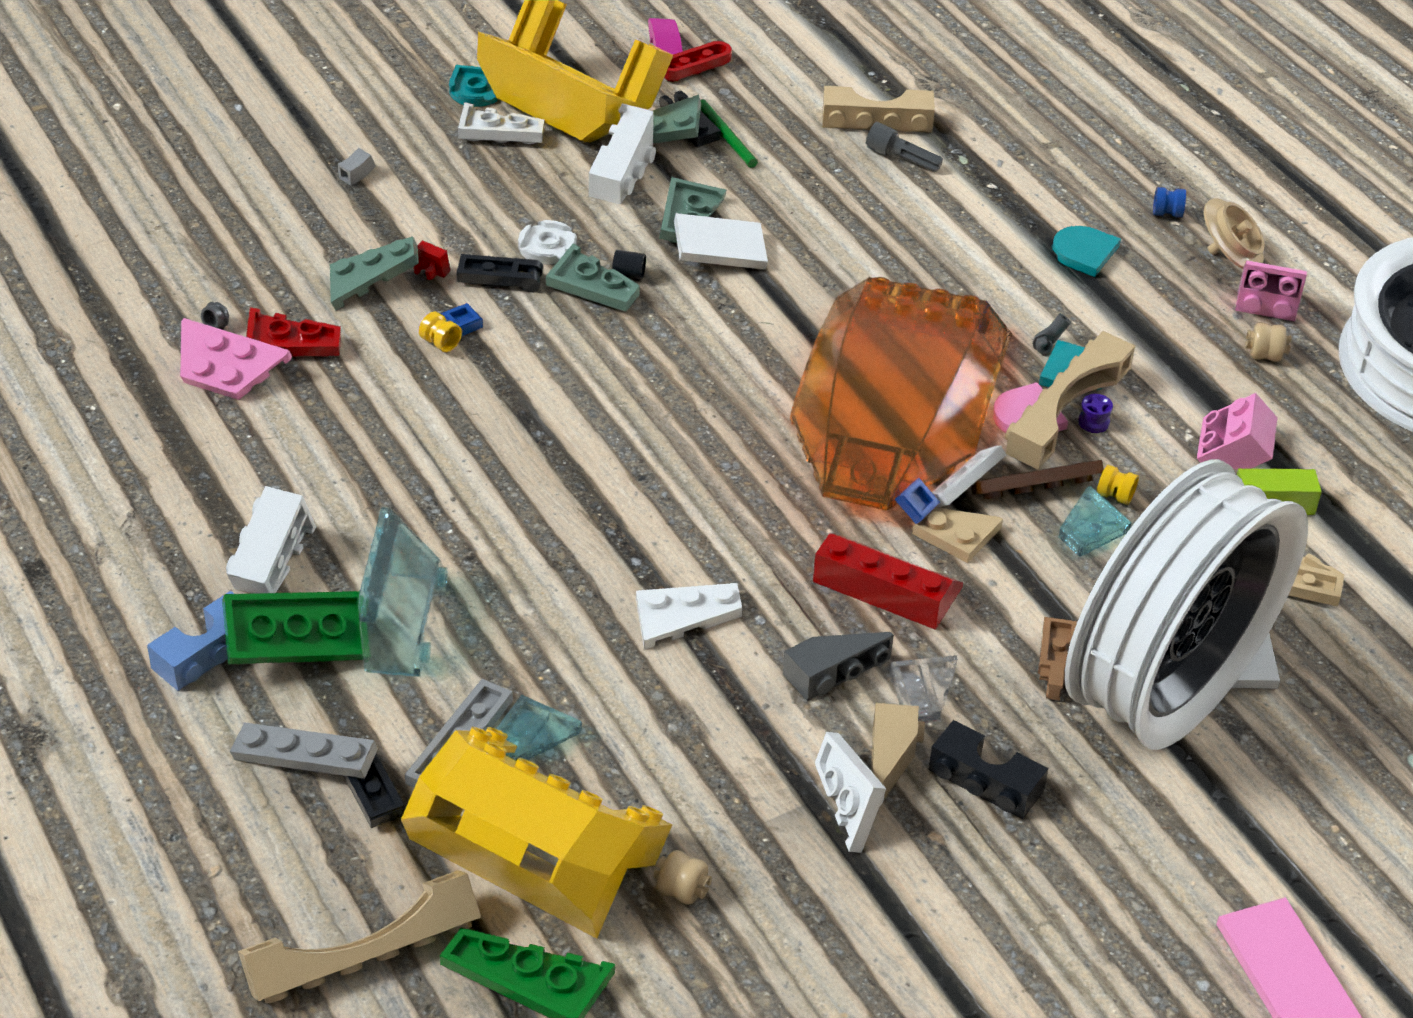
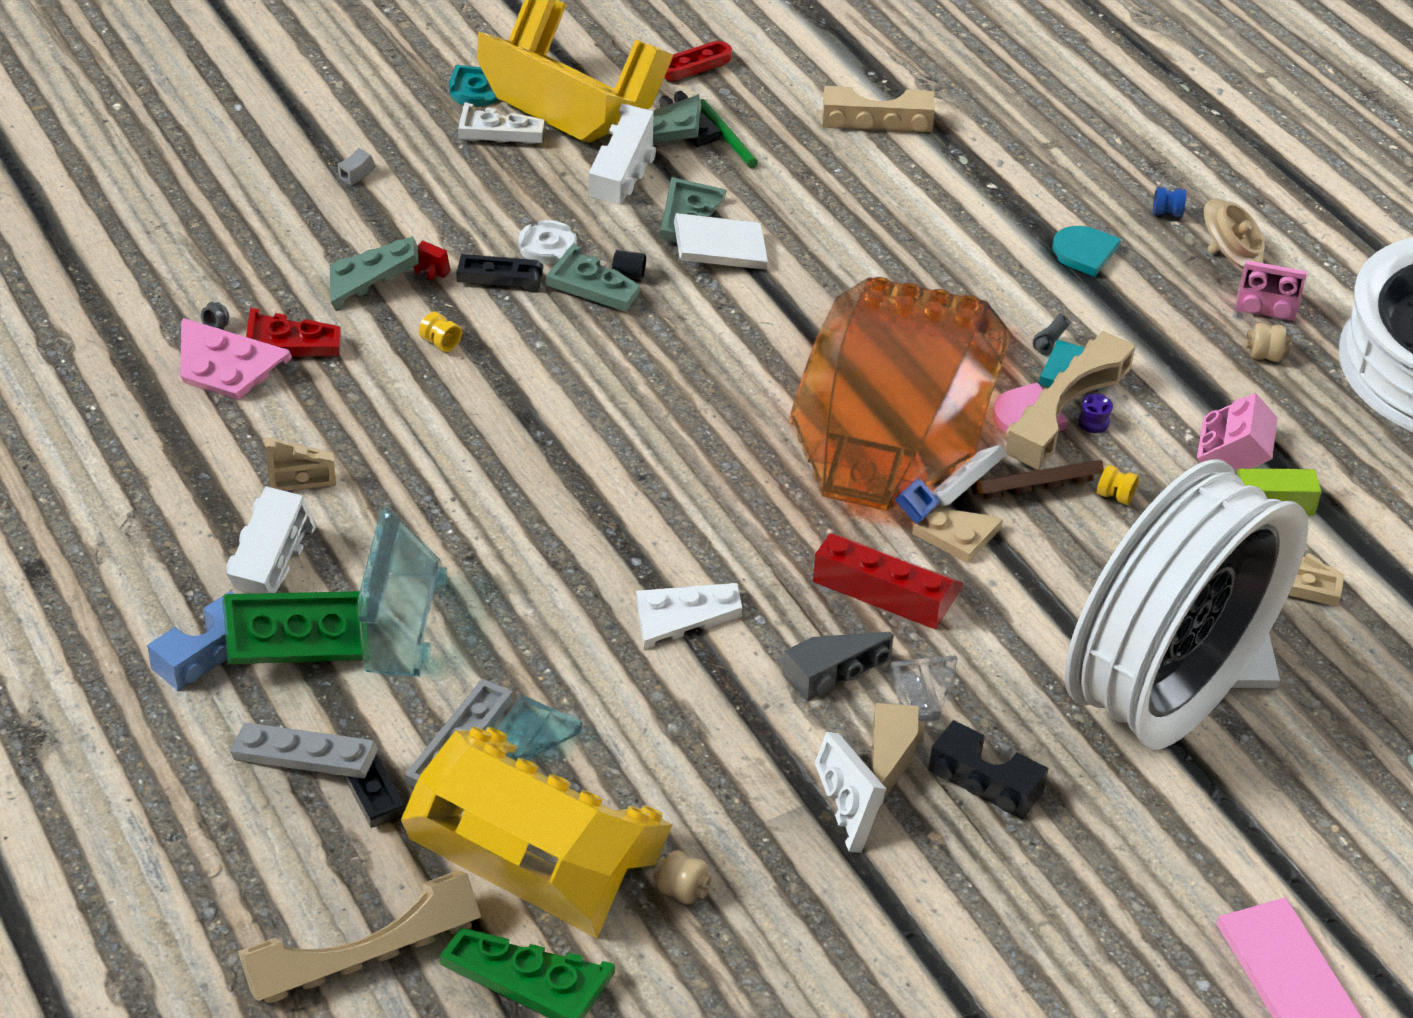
(298, 466): none -> tan wing
(465, 318): blue tile -> none
(665, 35): dark pink slope -> none
(887, 141): dark grey piece -> none
(1053, 654): medium nougat hinge -> none
(1092, 523): clear light blue wing -> none

